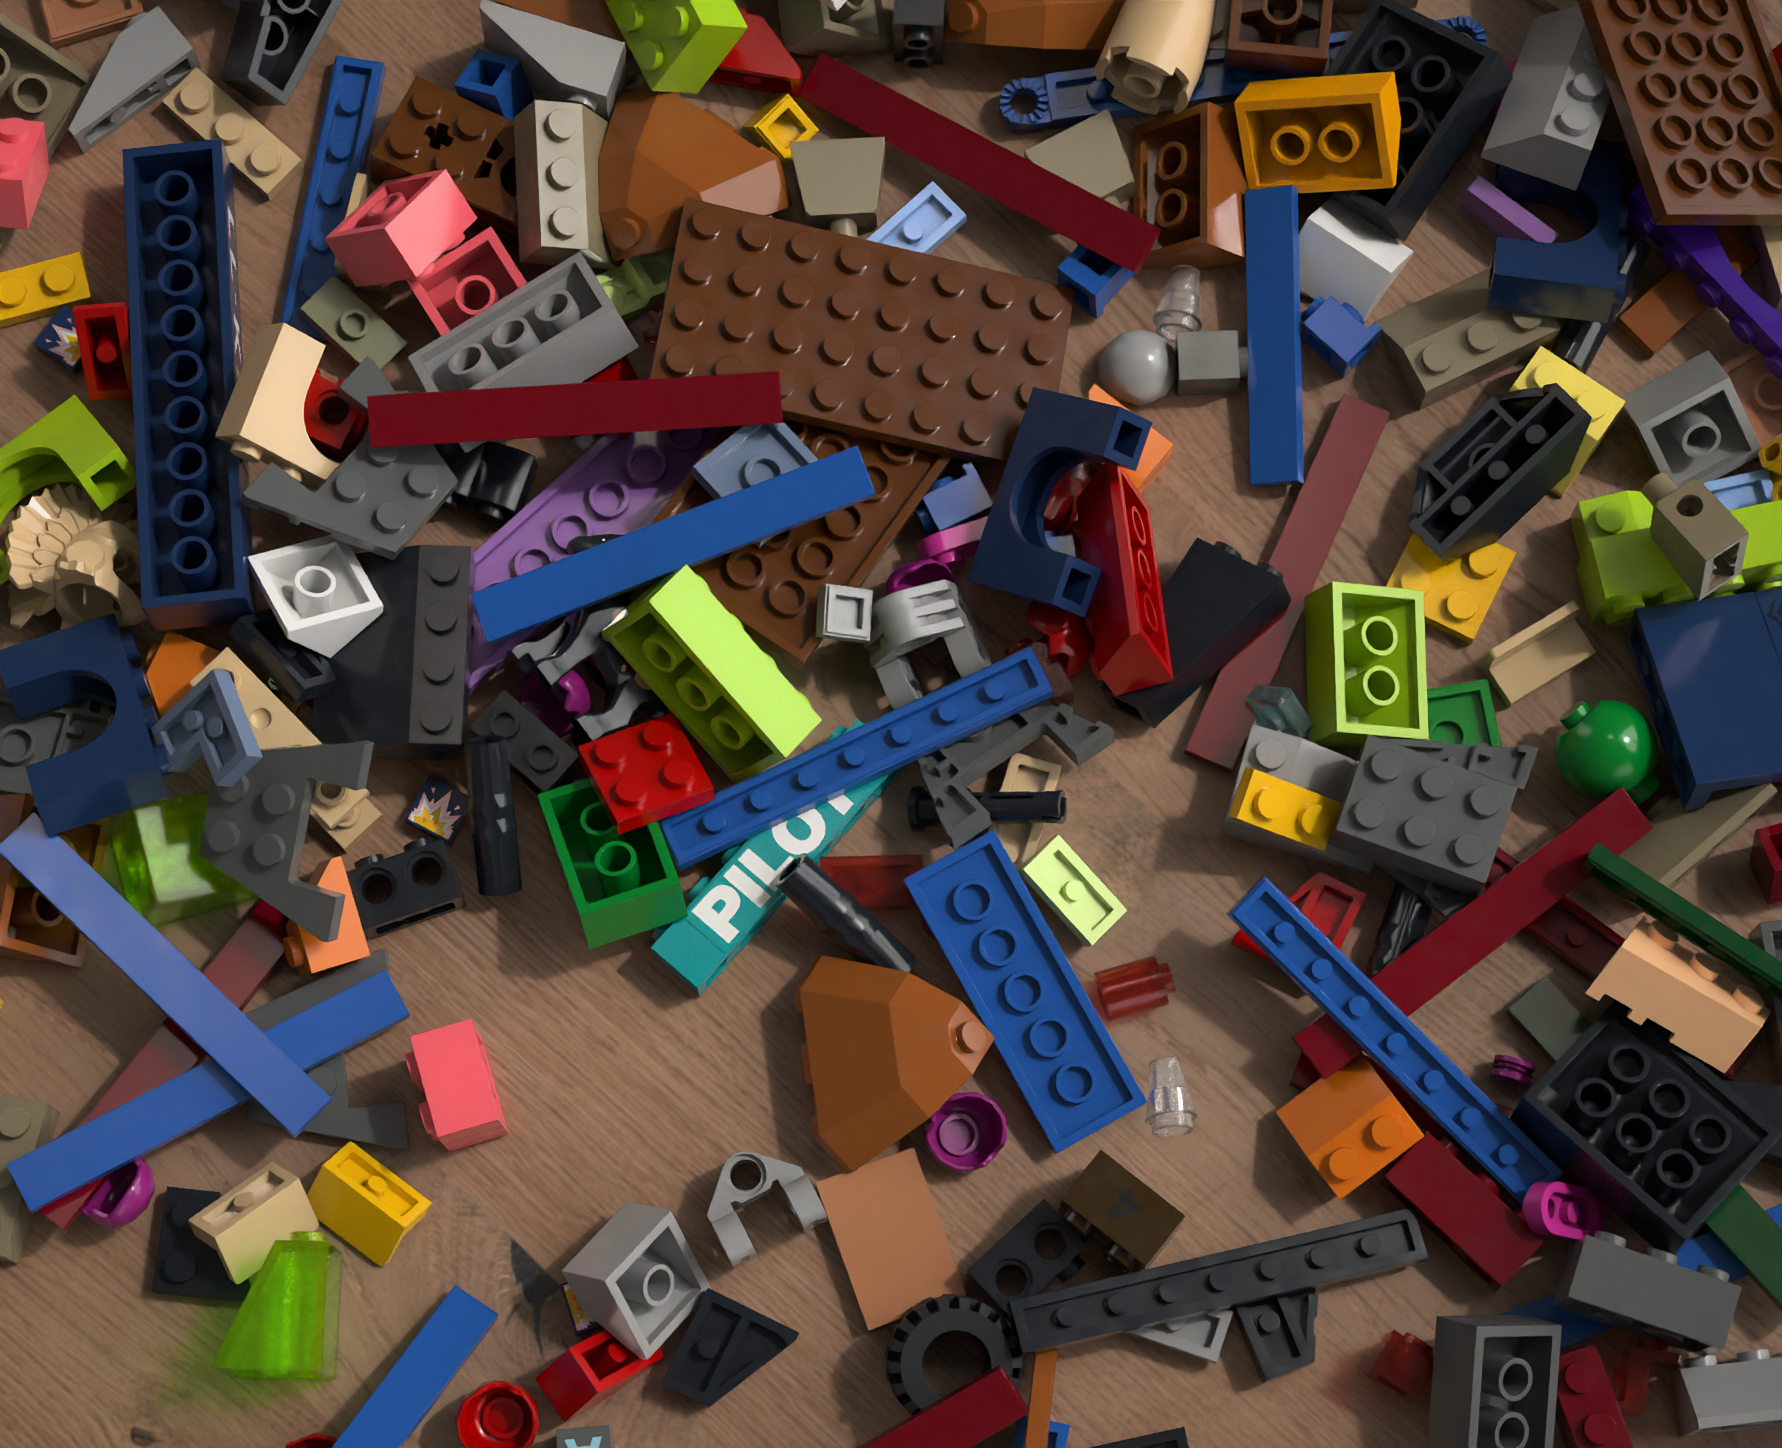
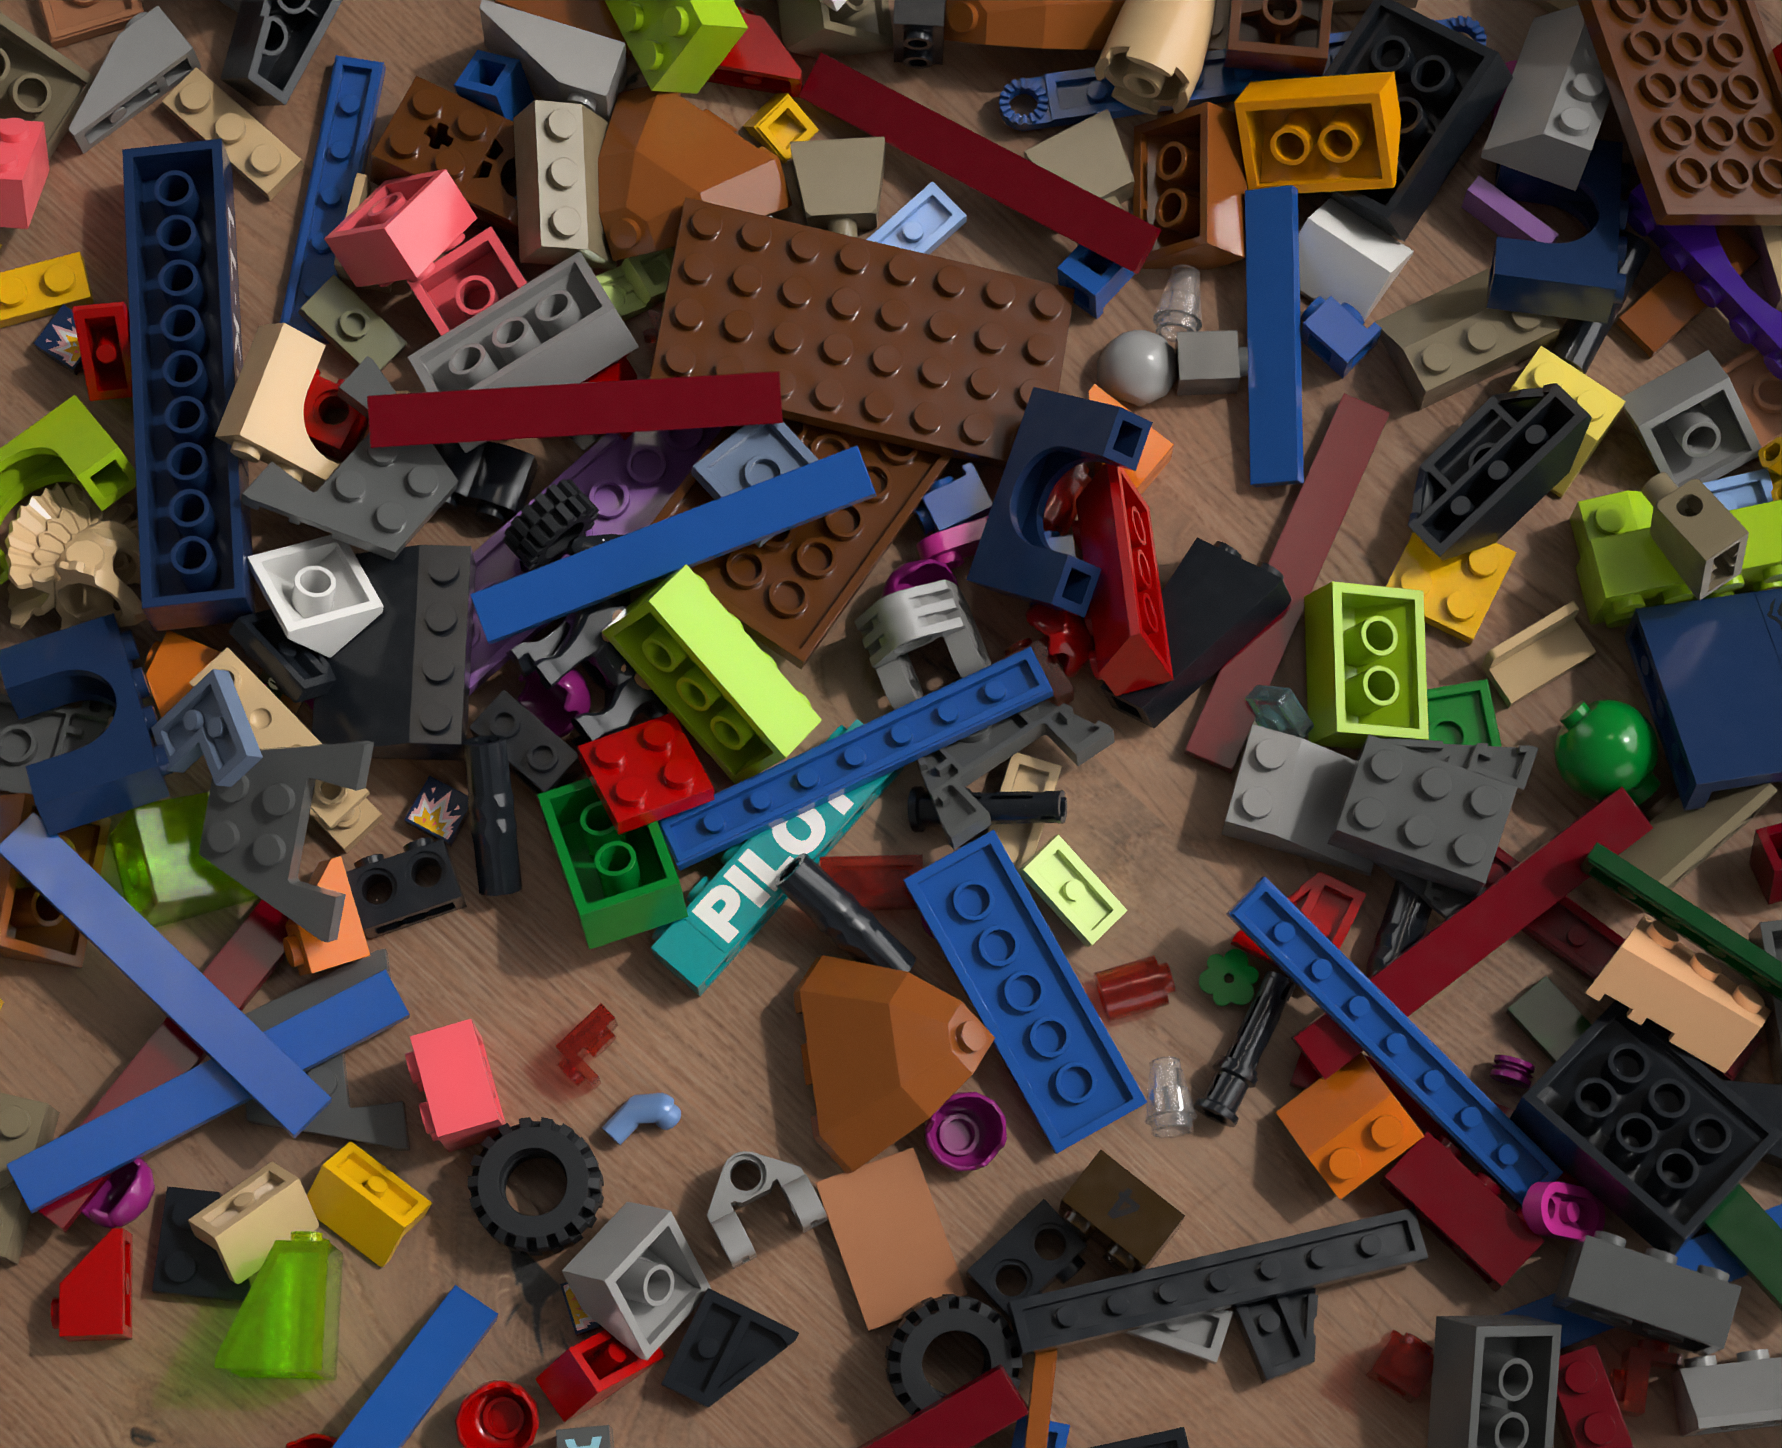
(98, 1293): none -> red slope
(509, 1150): none -> black tyre
(549, 524): none -> black tyre
(589, 1037): none -> clear red bracket
(642, 1109): none -> medium blue arm
(844, 613): light grey tile -> none
(1236, 966): none -> green plant
(1237, 1069): none -> black pin
(1284, 809): yellow plate -> none

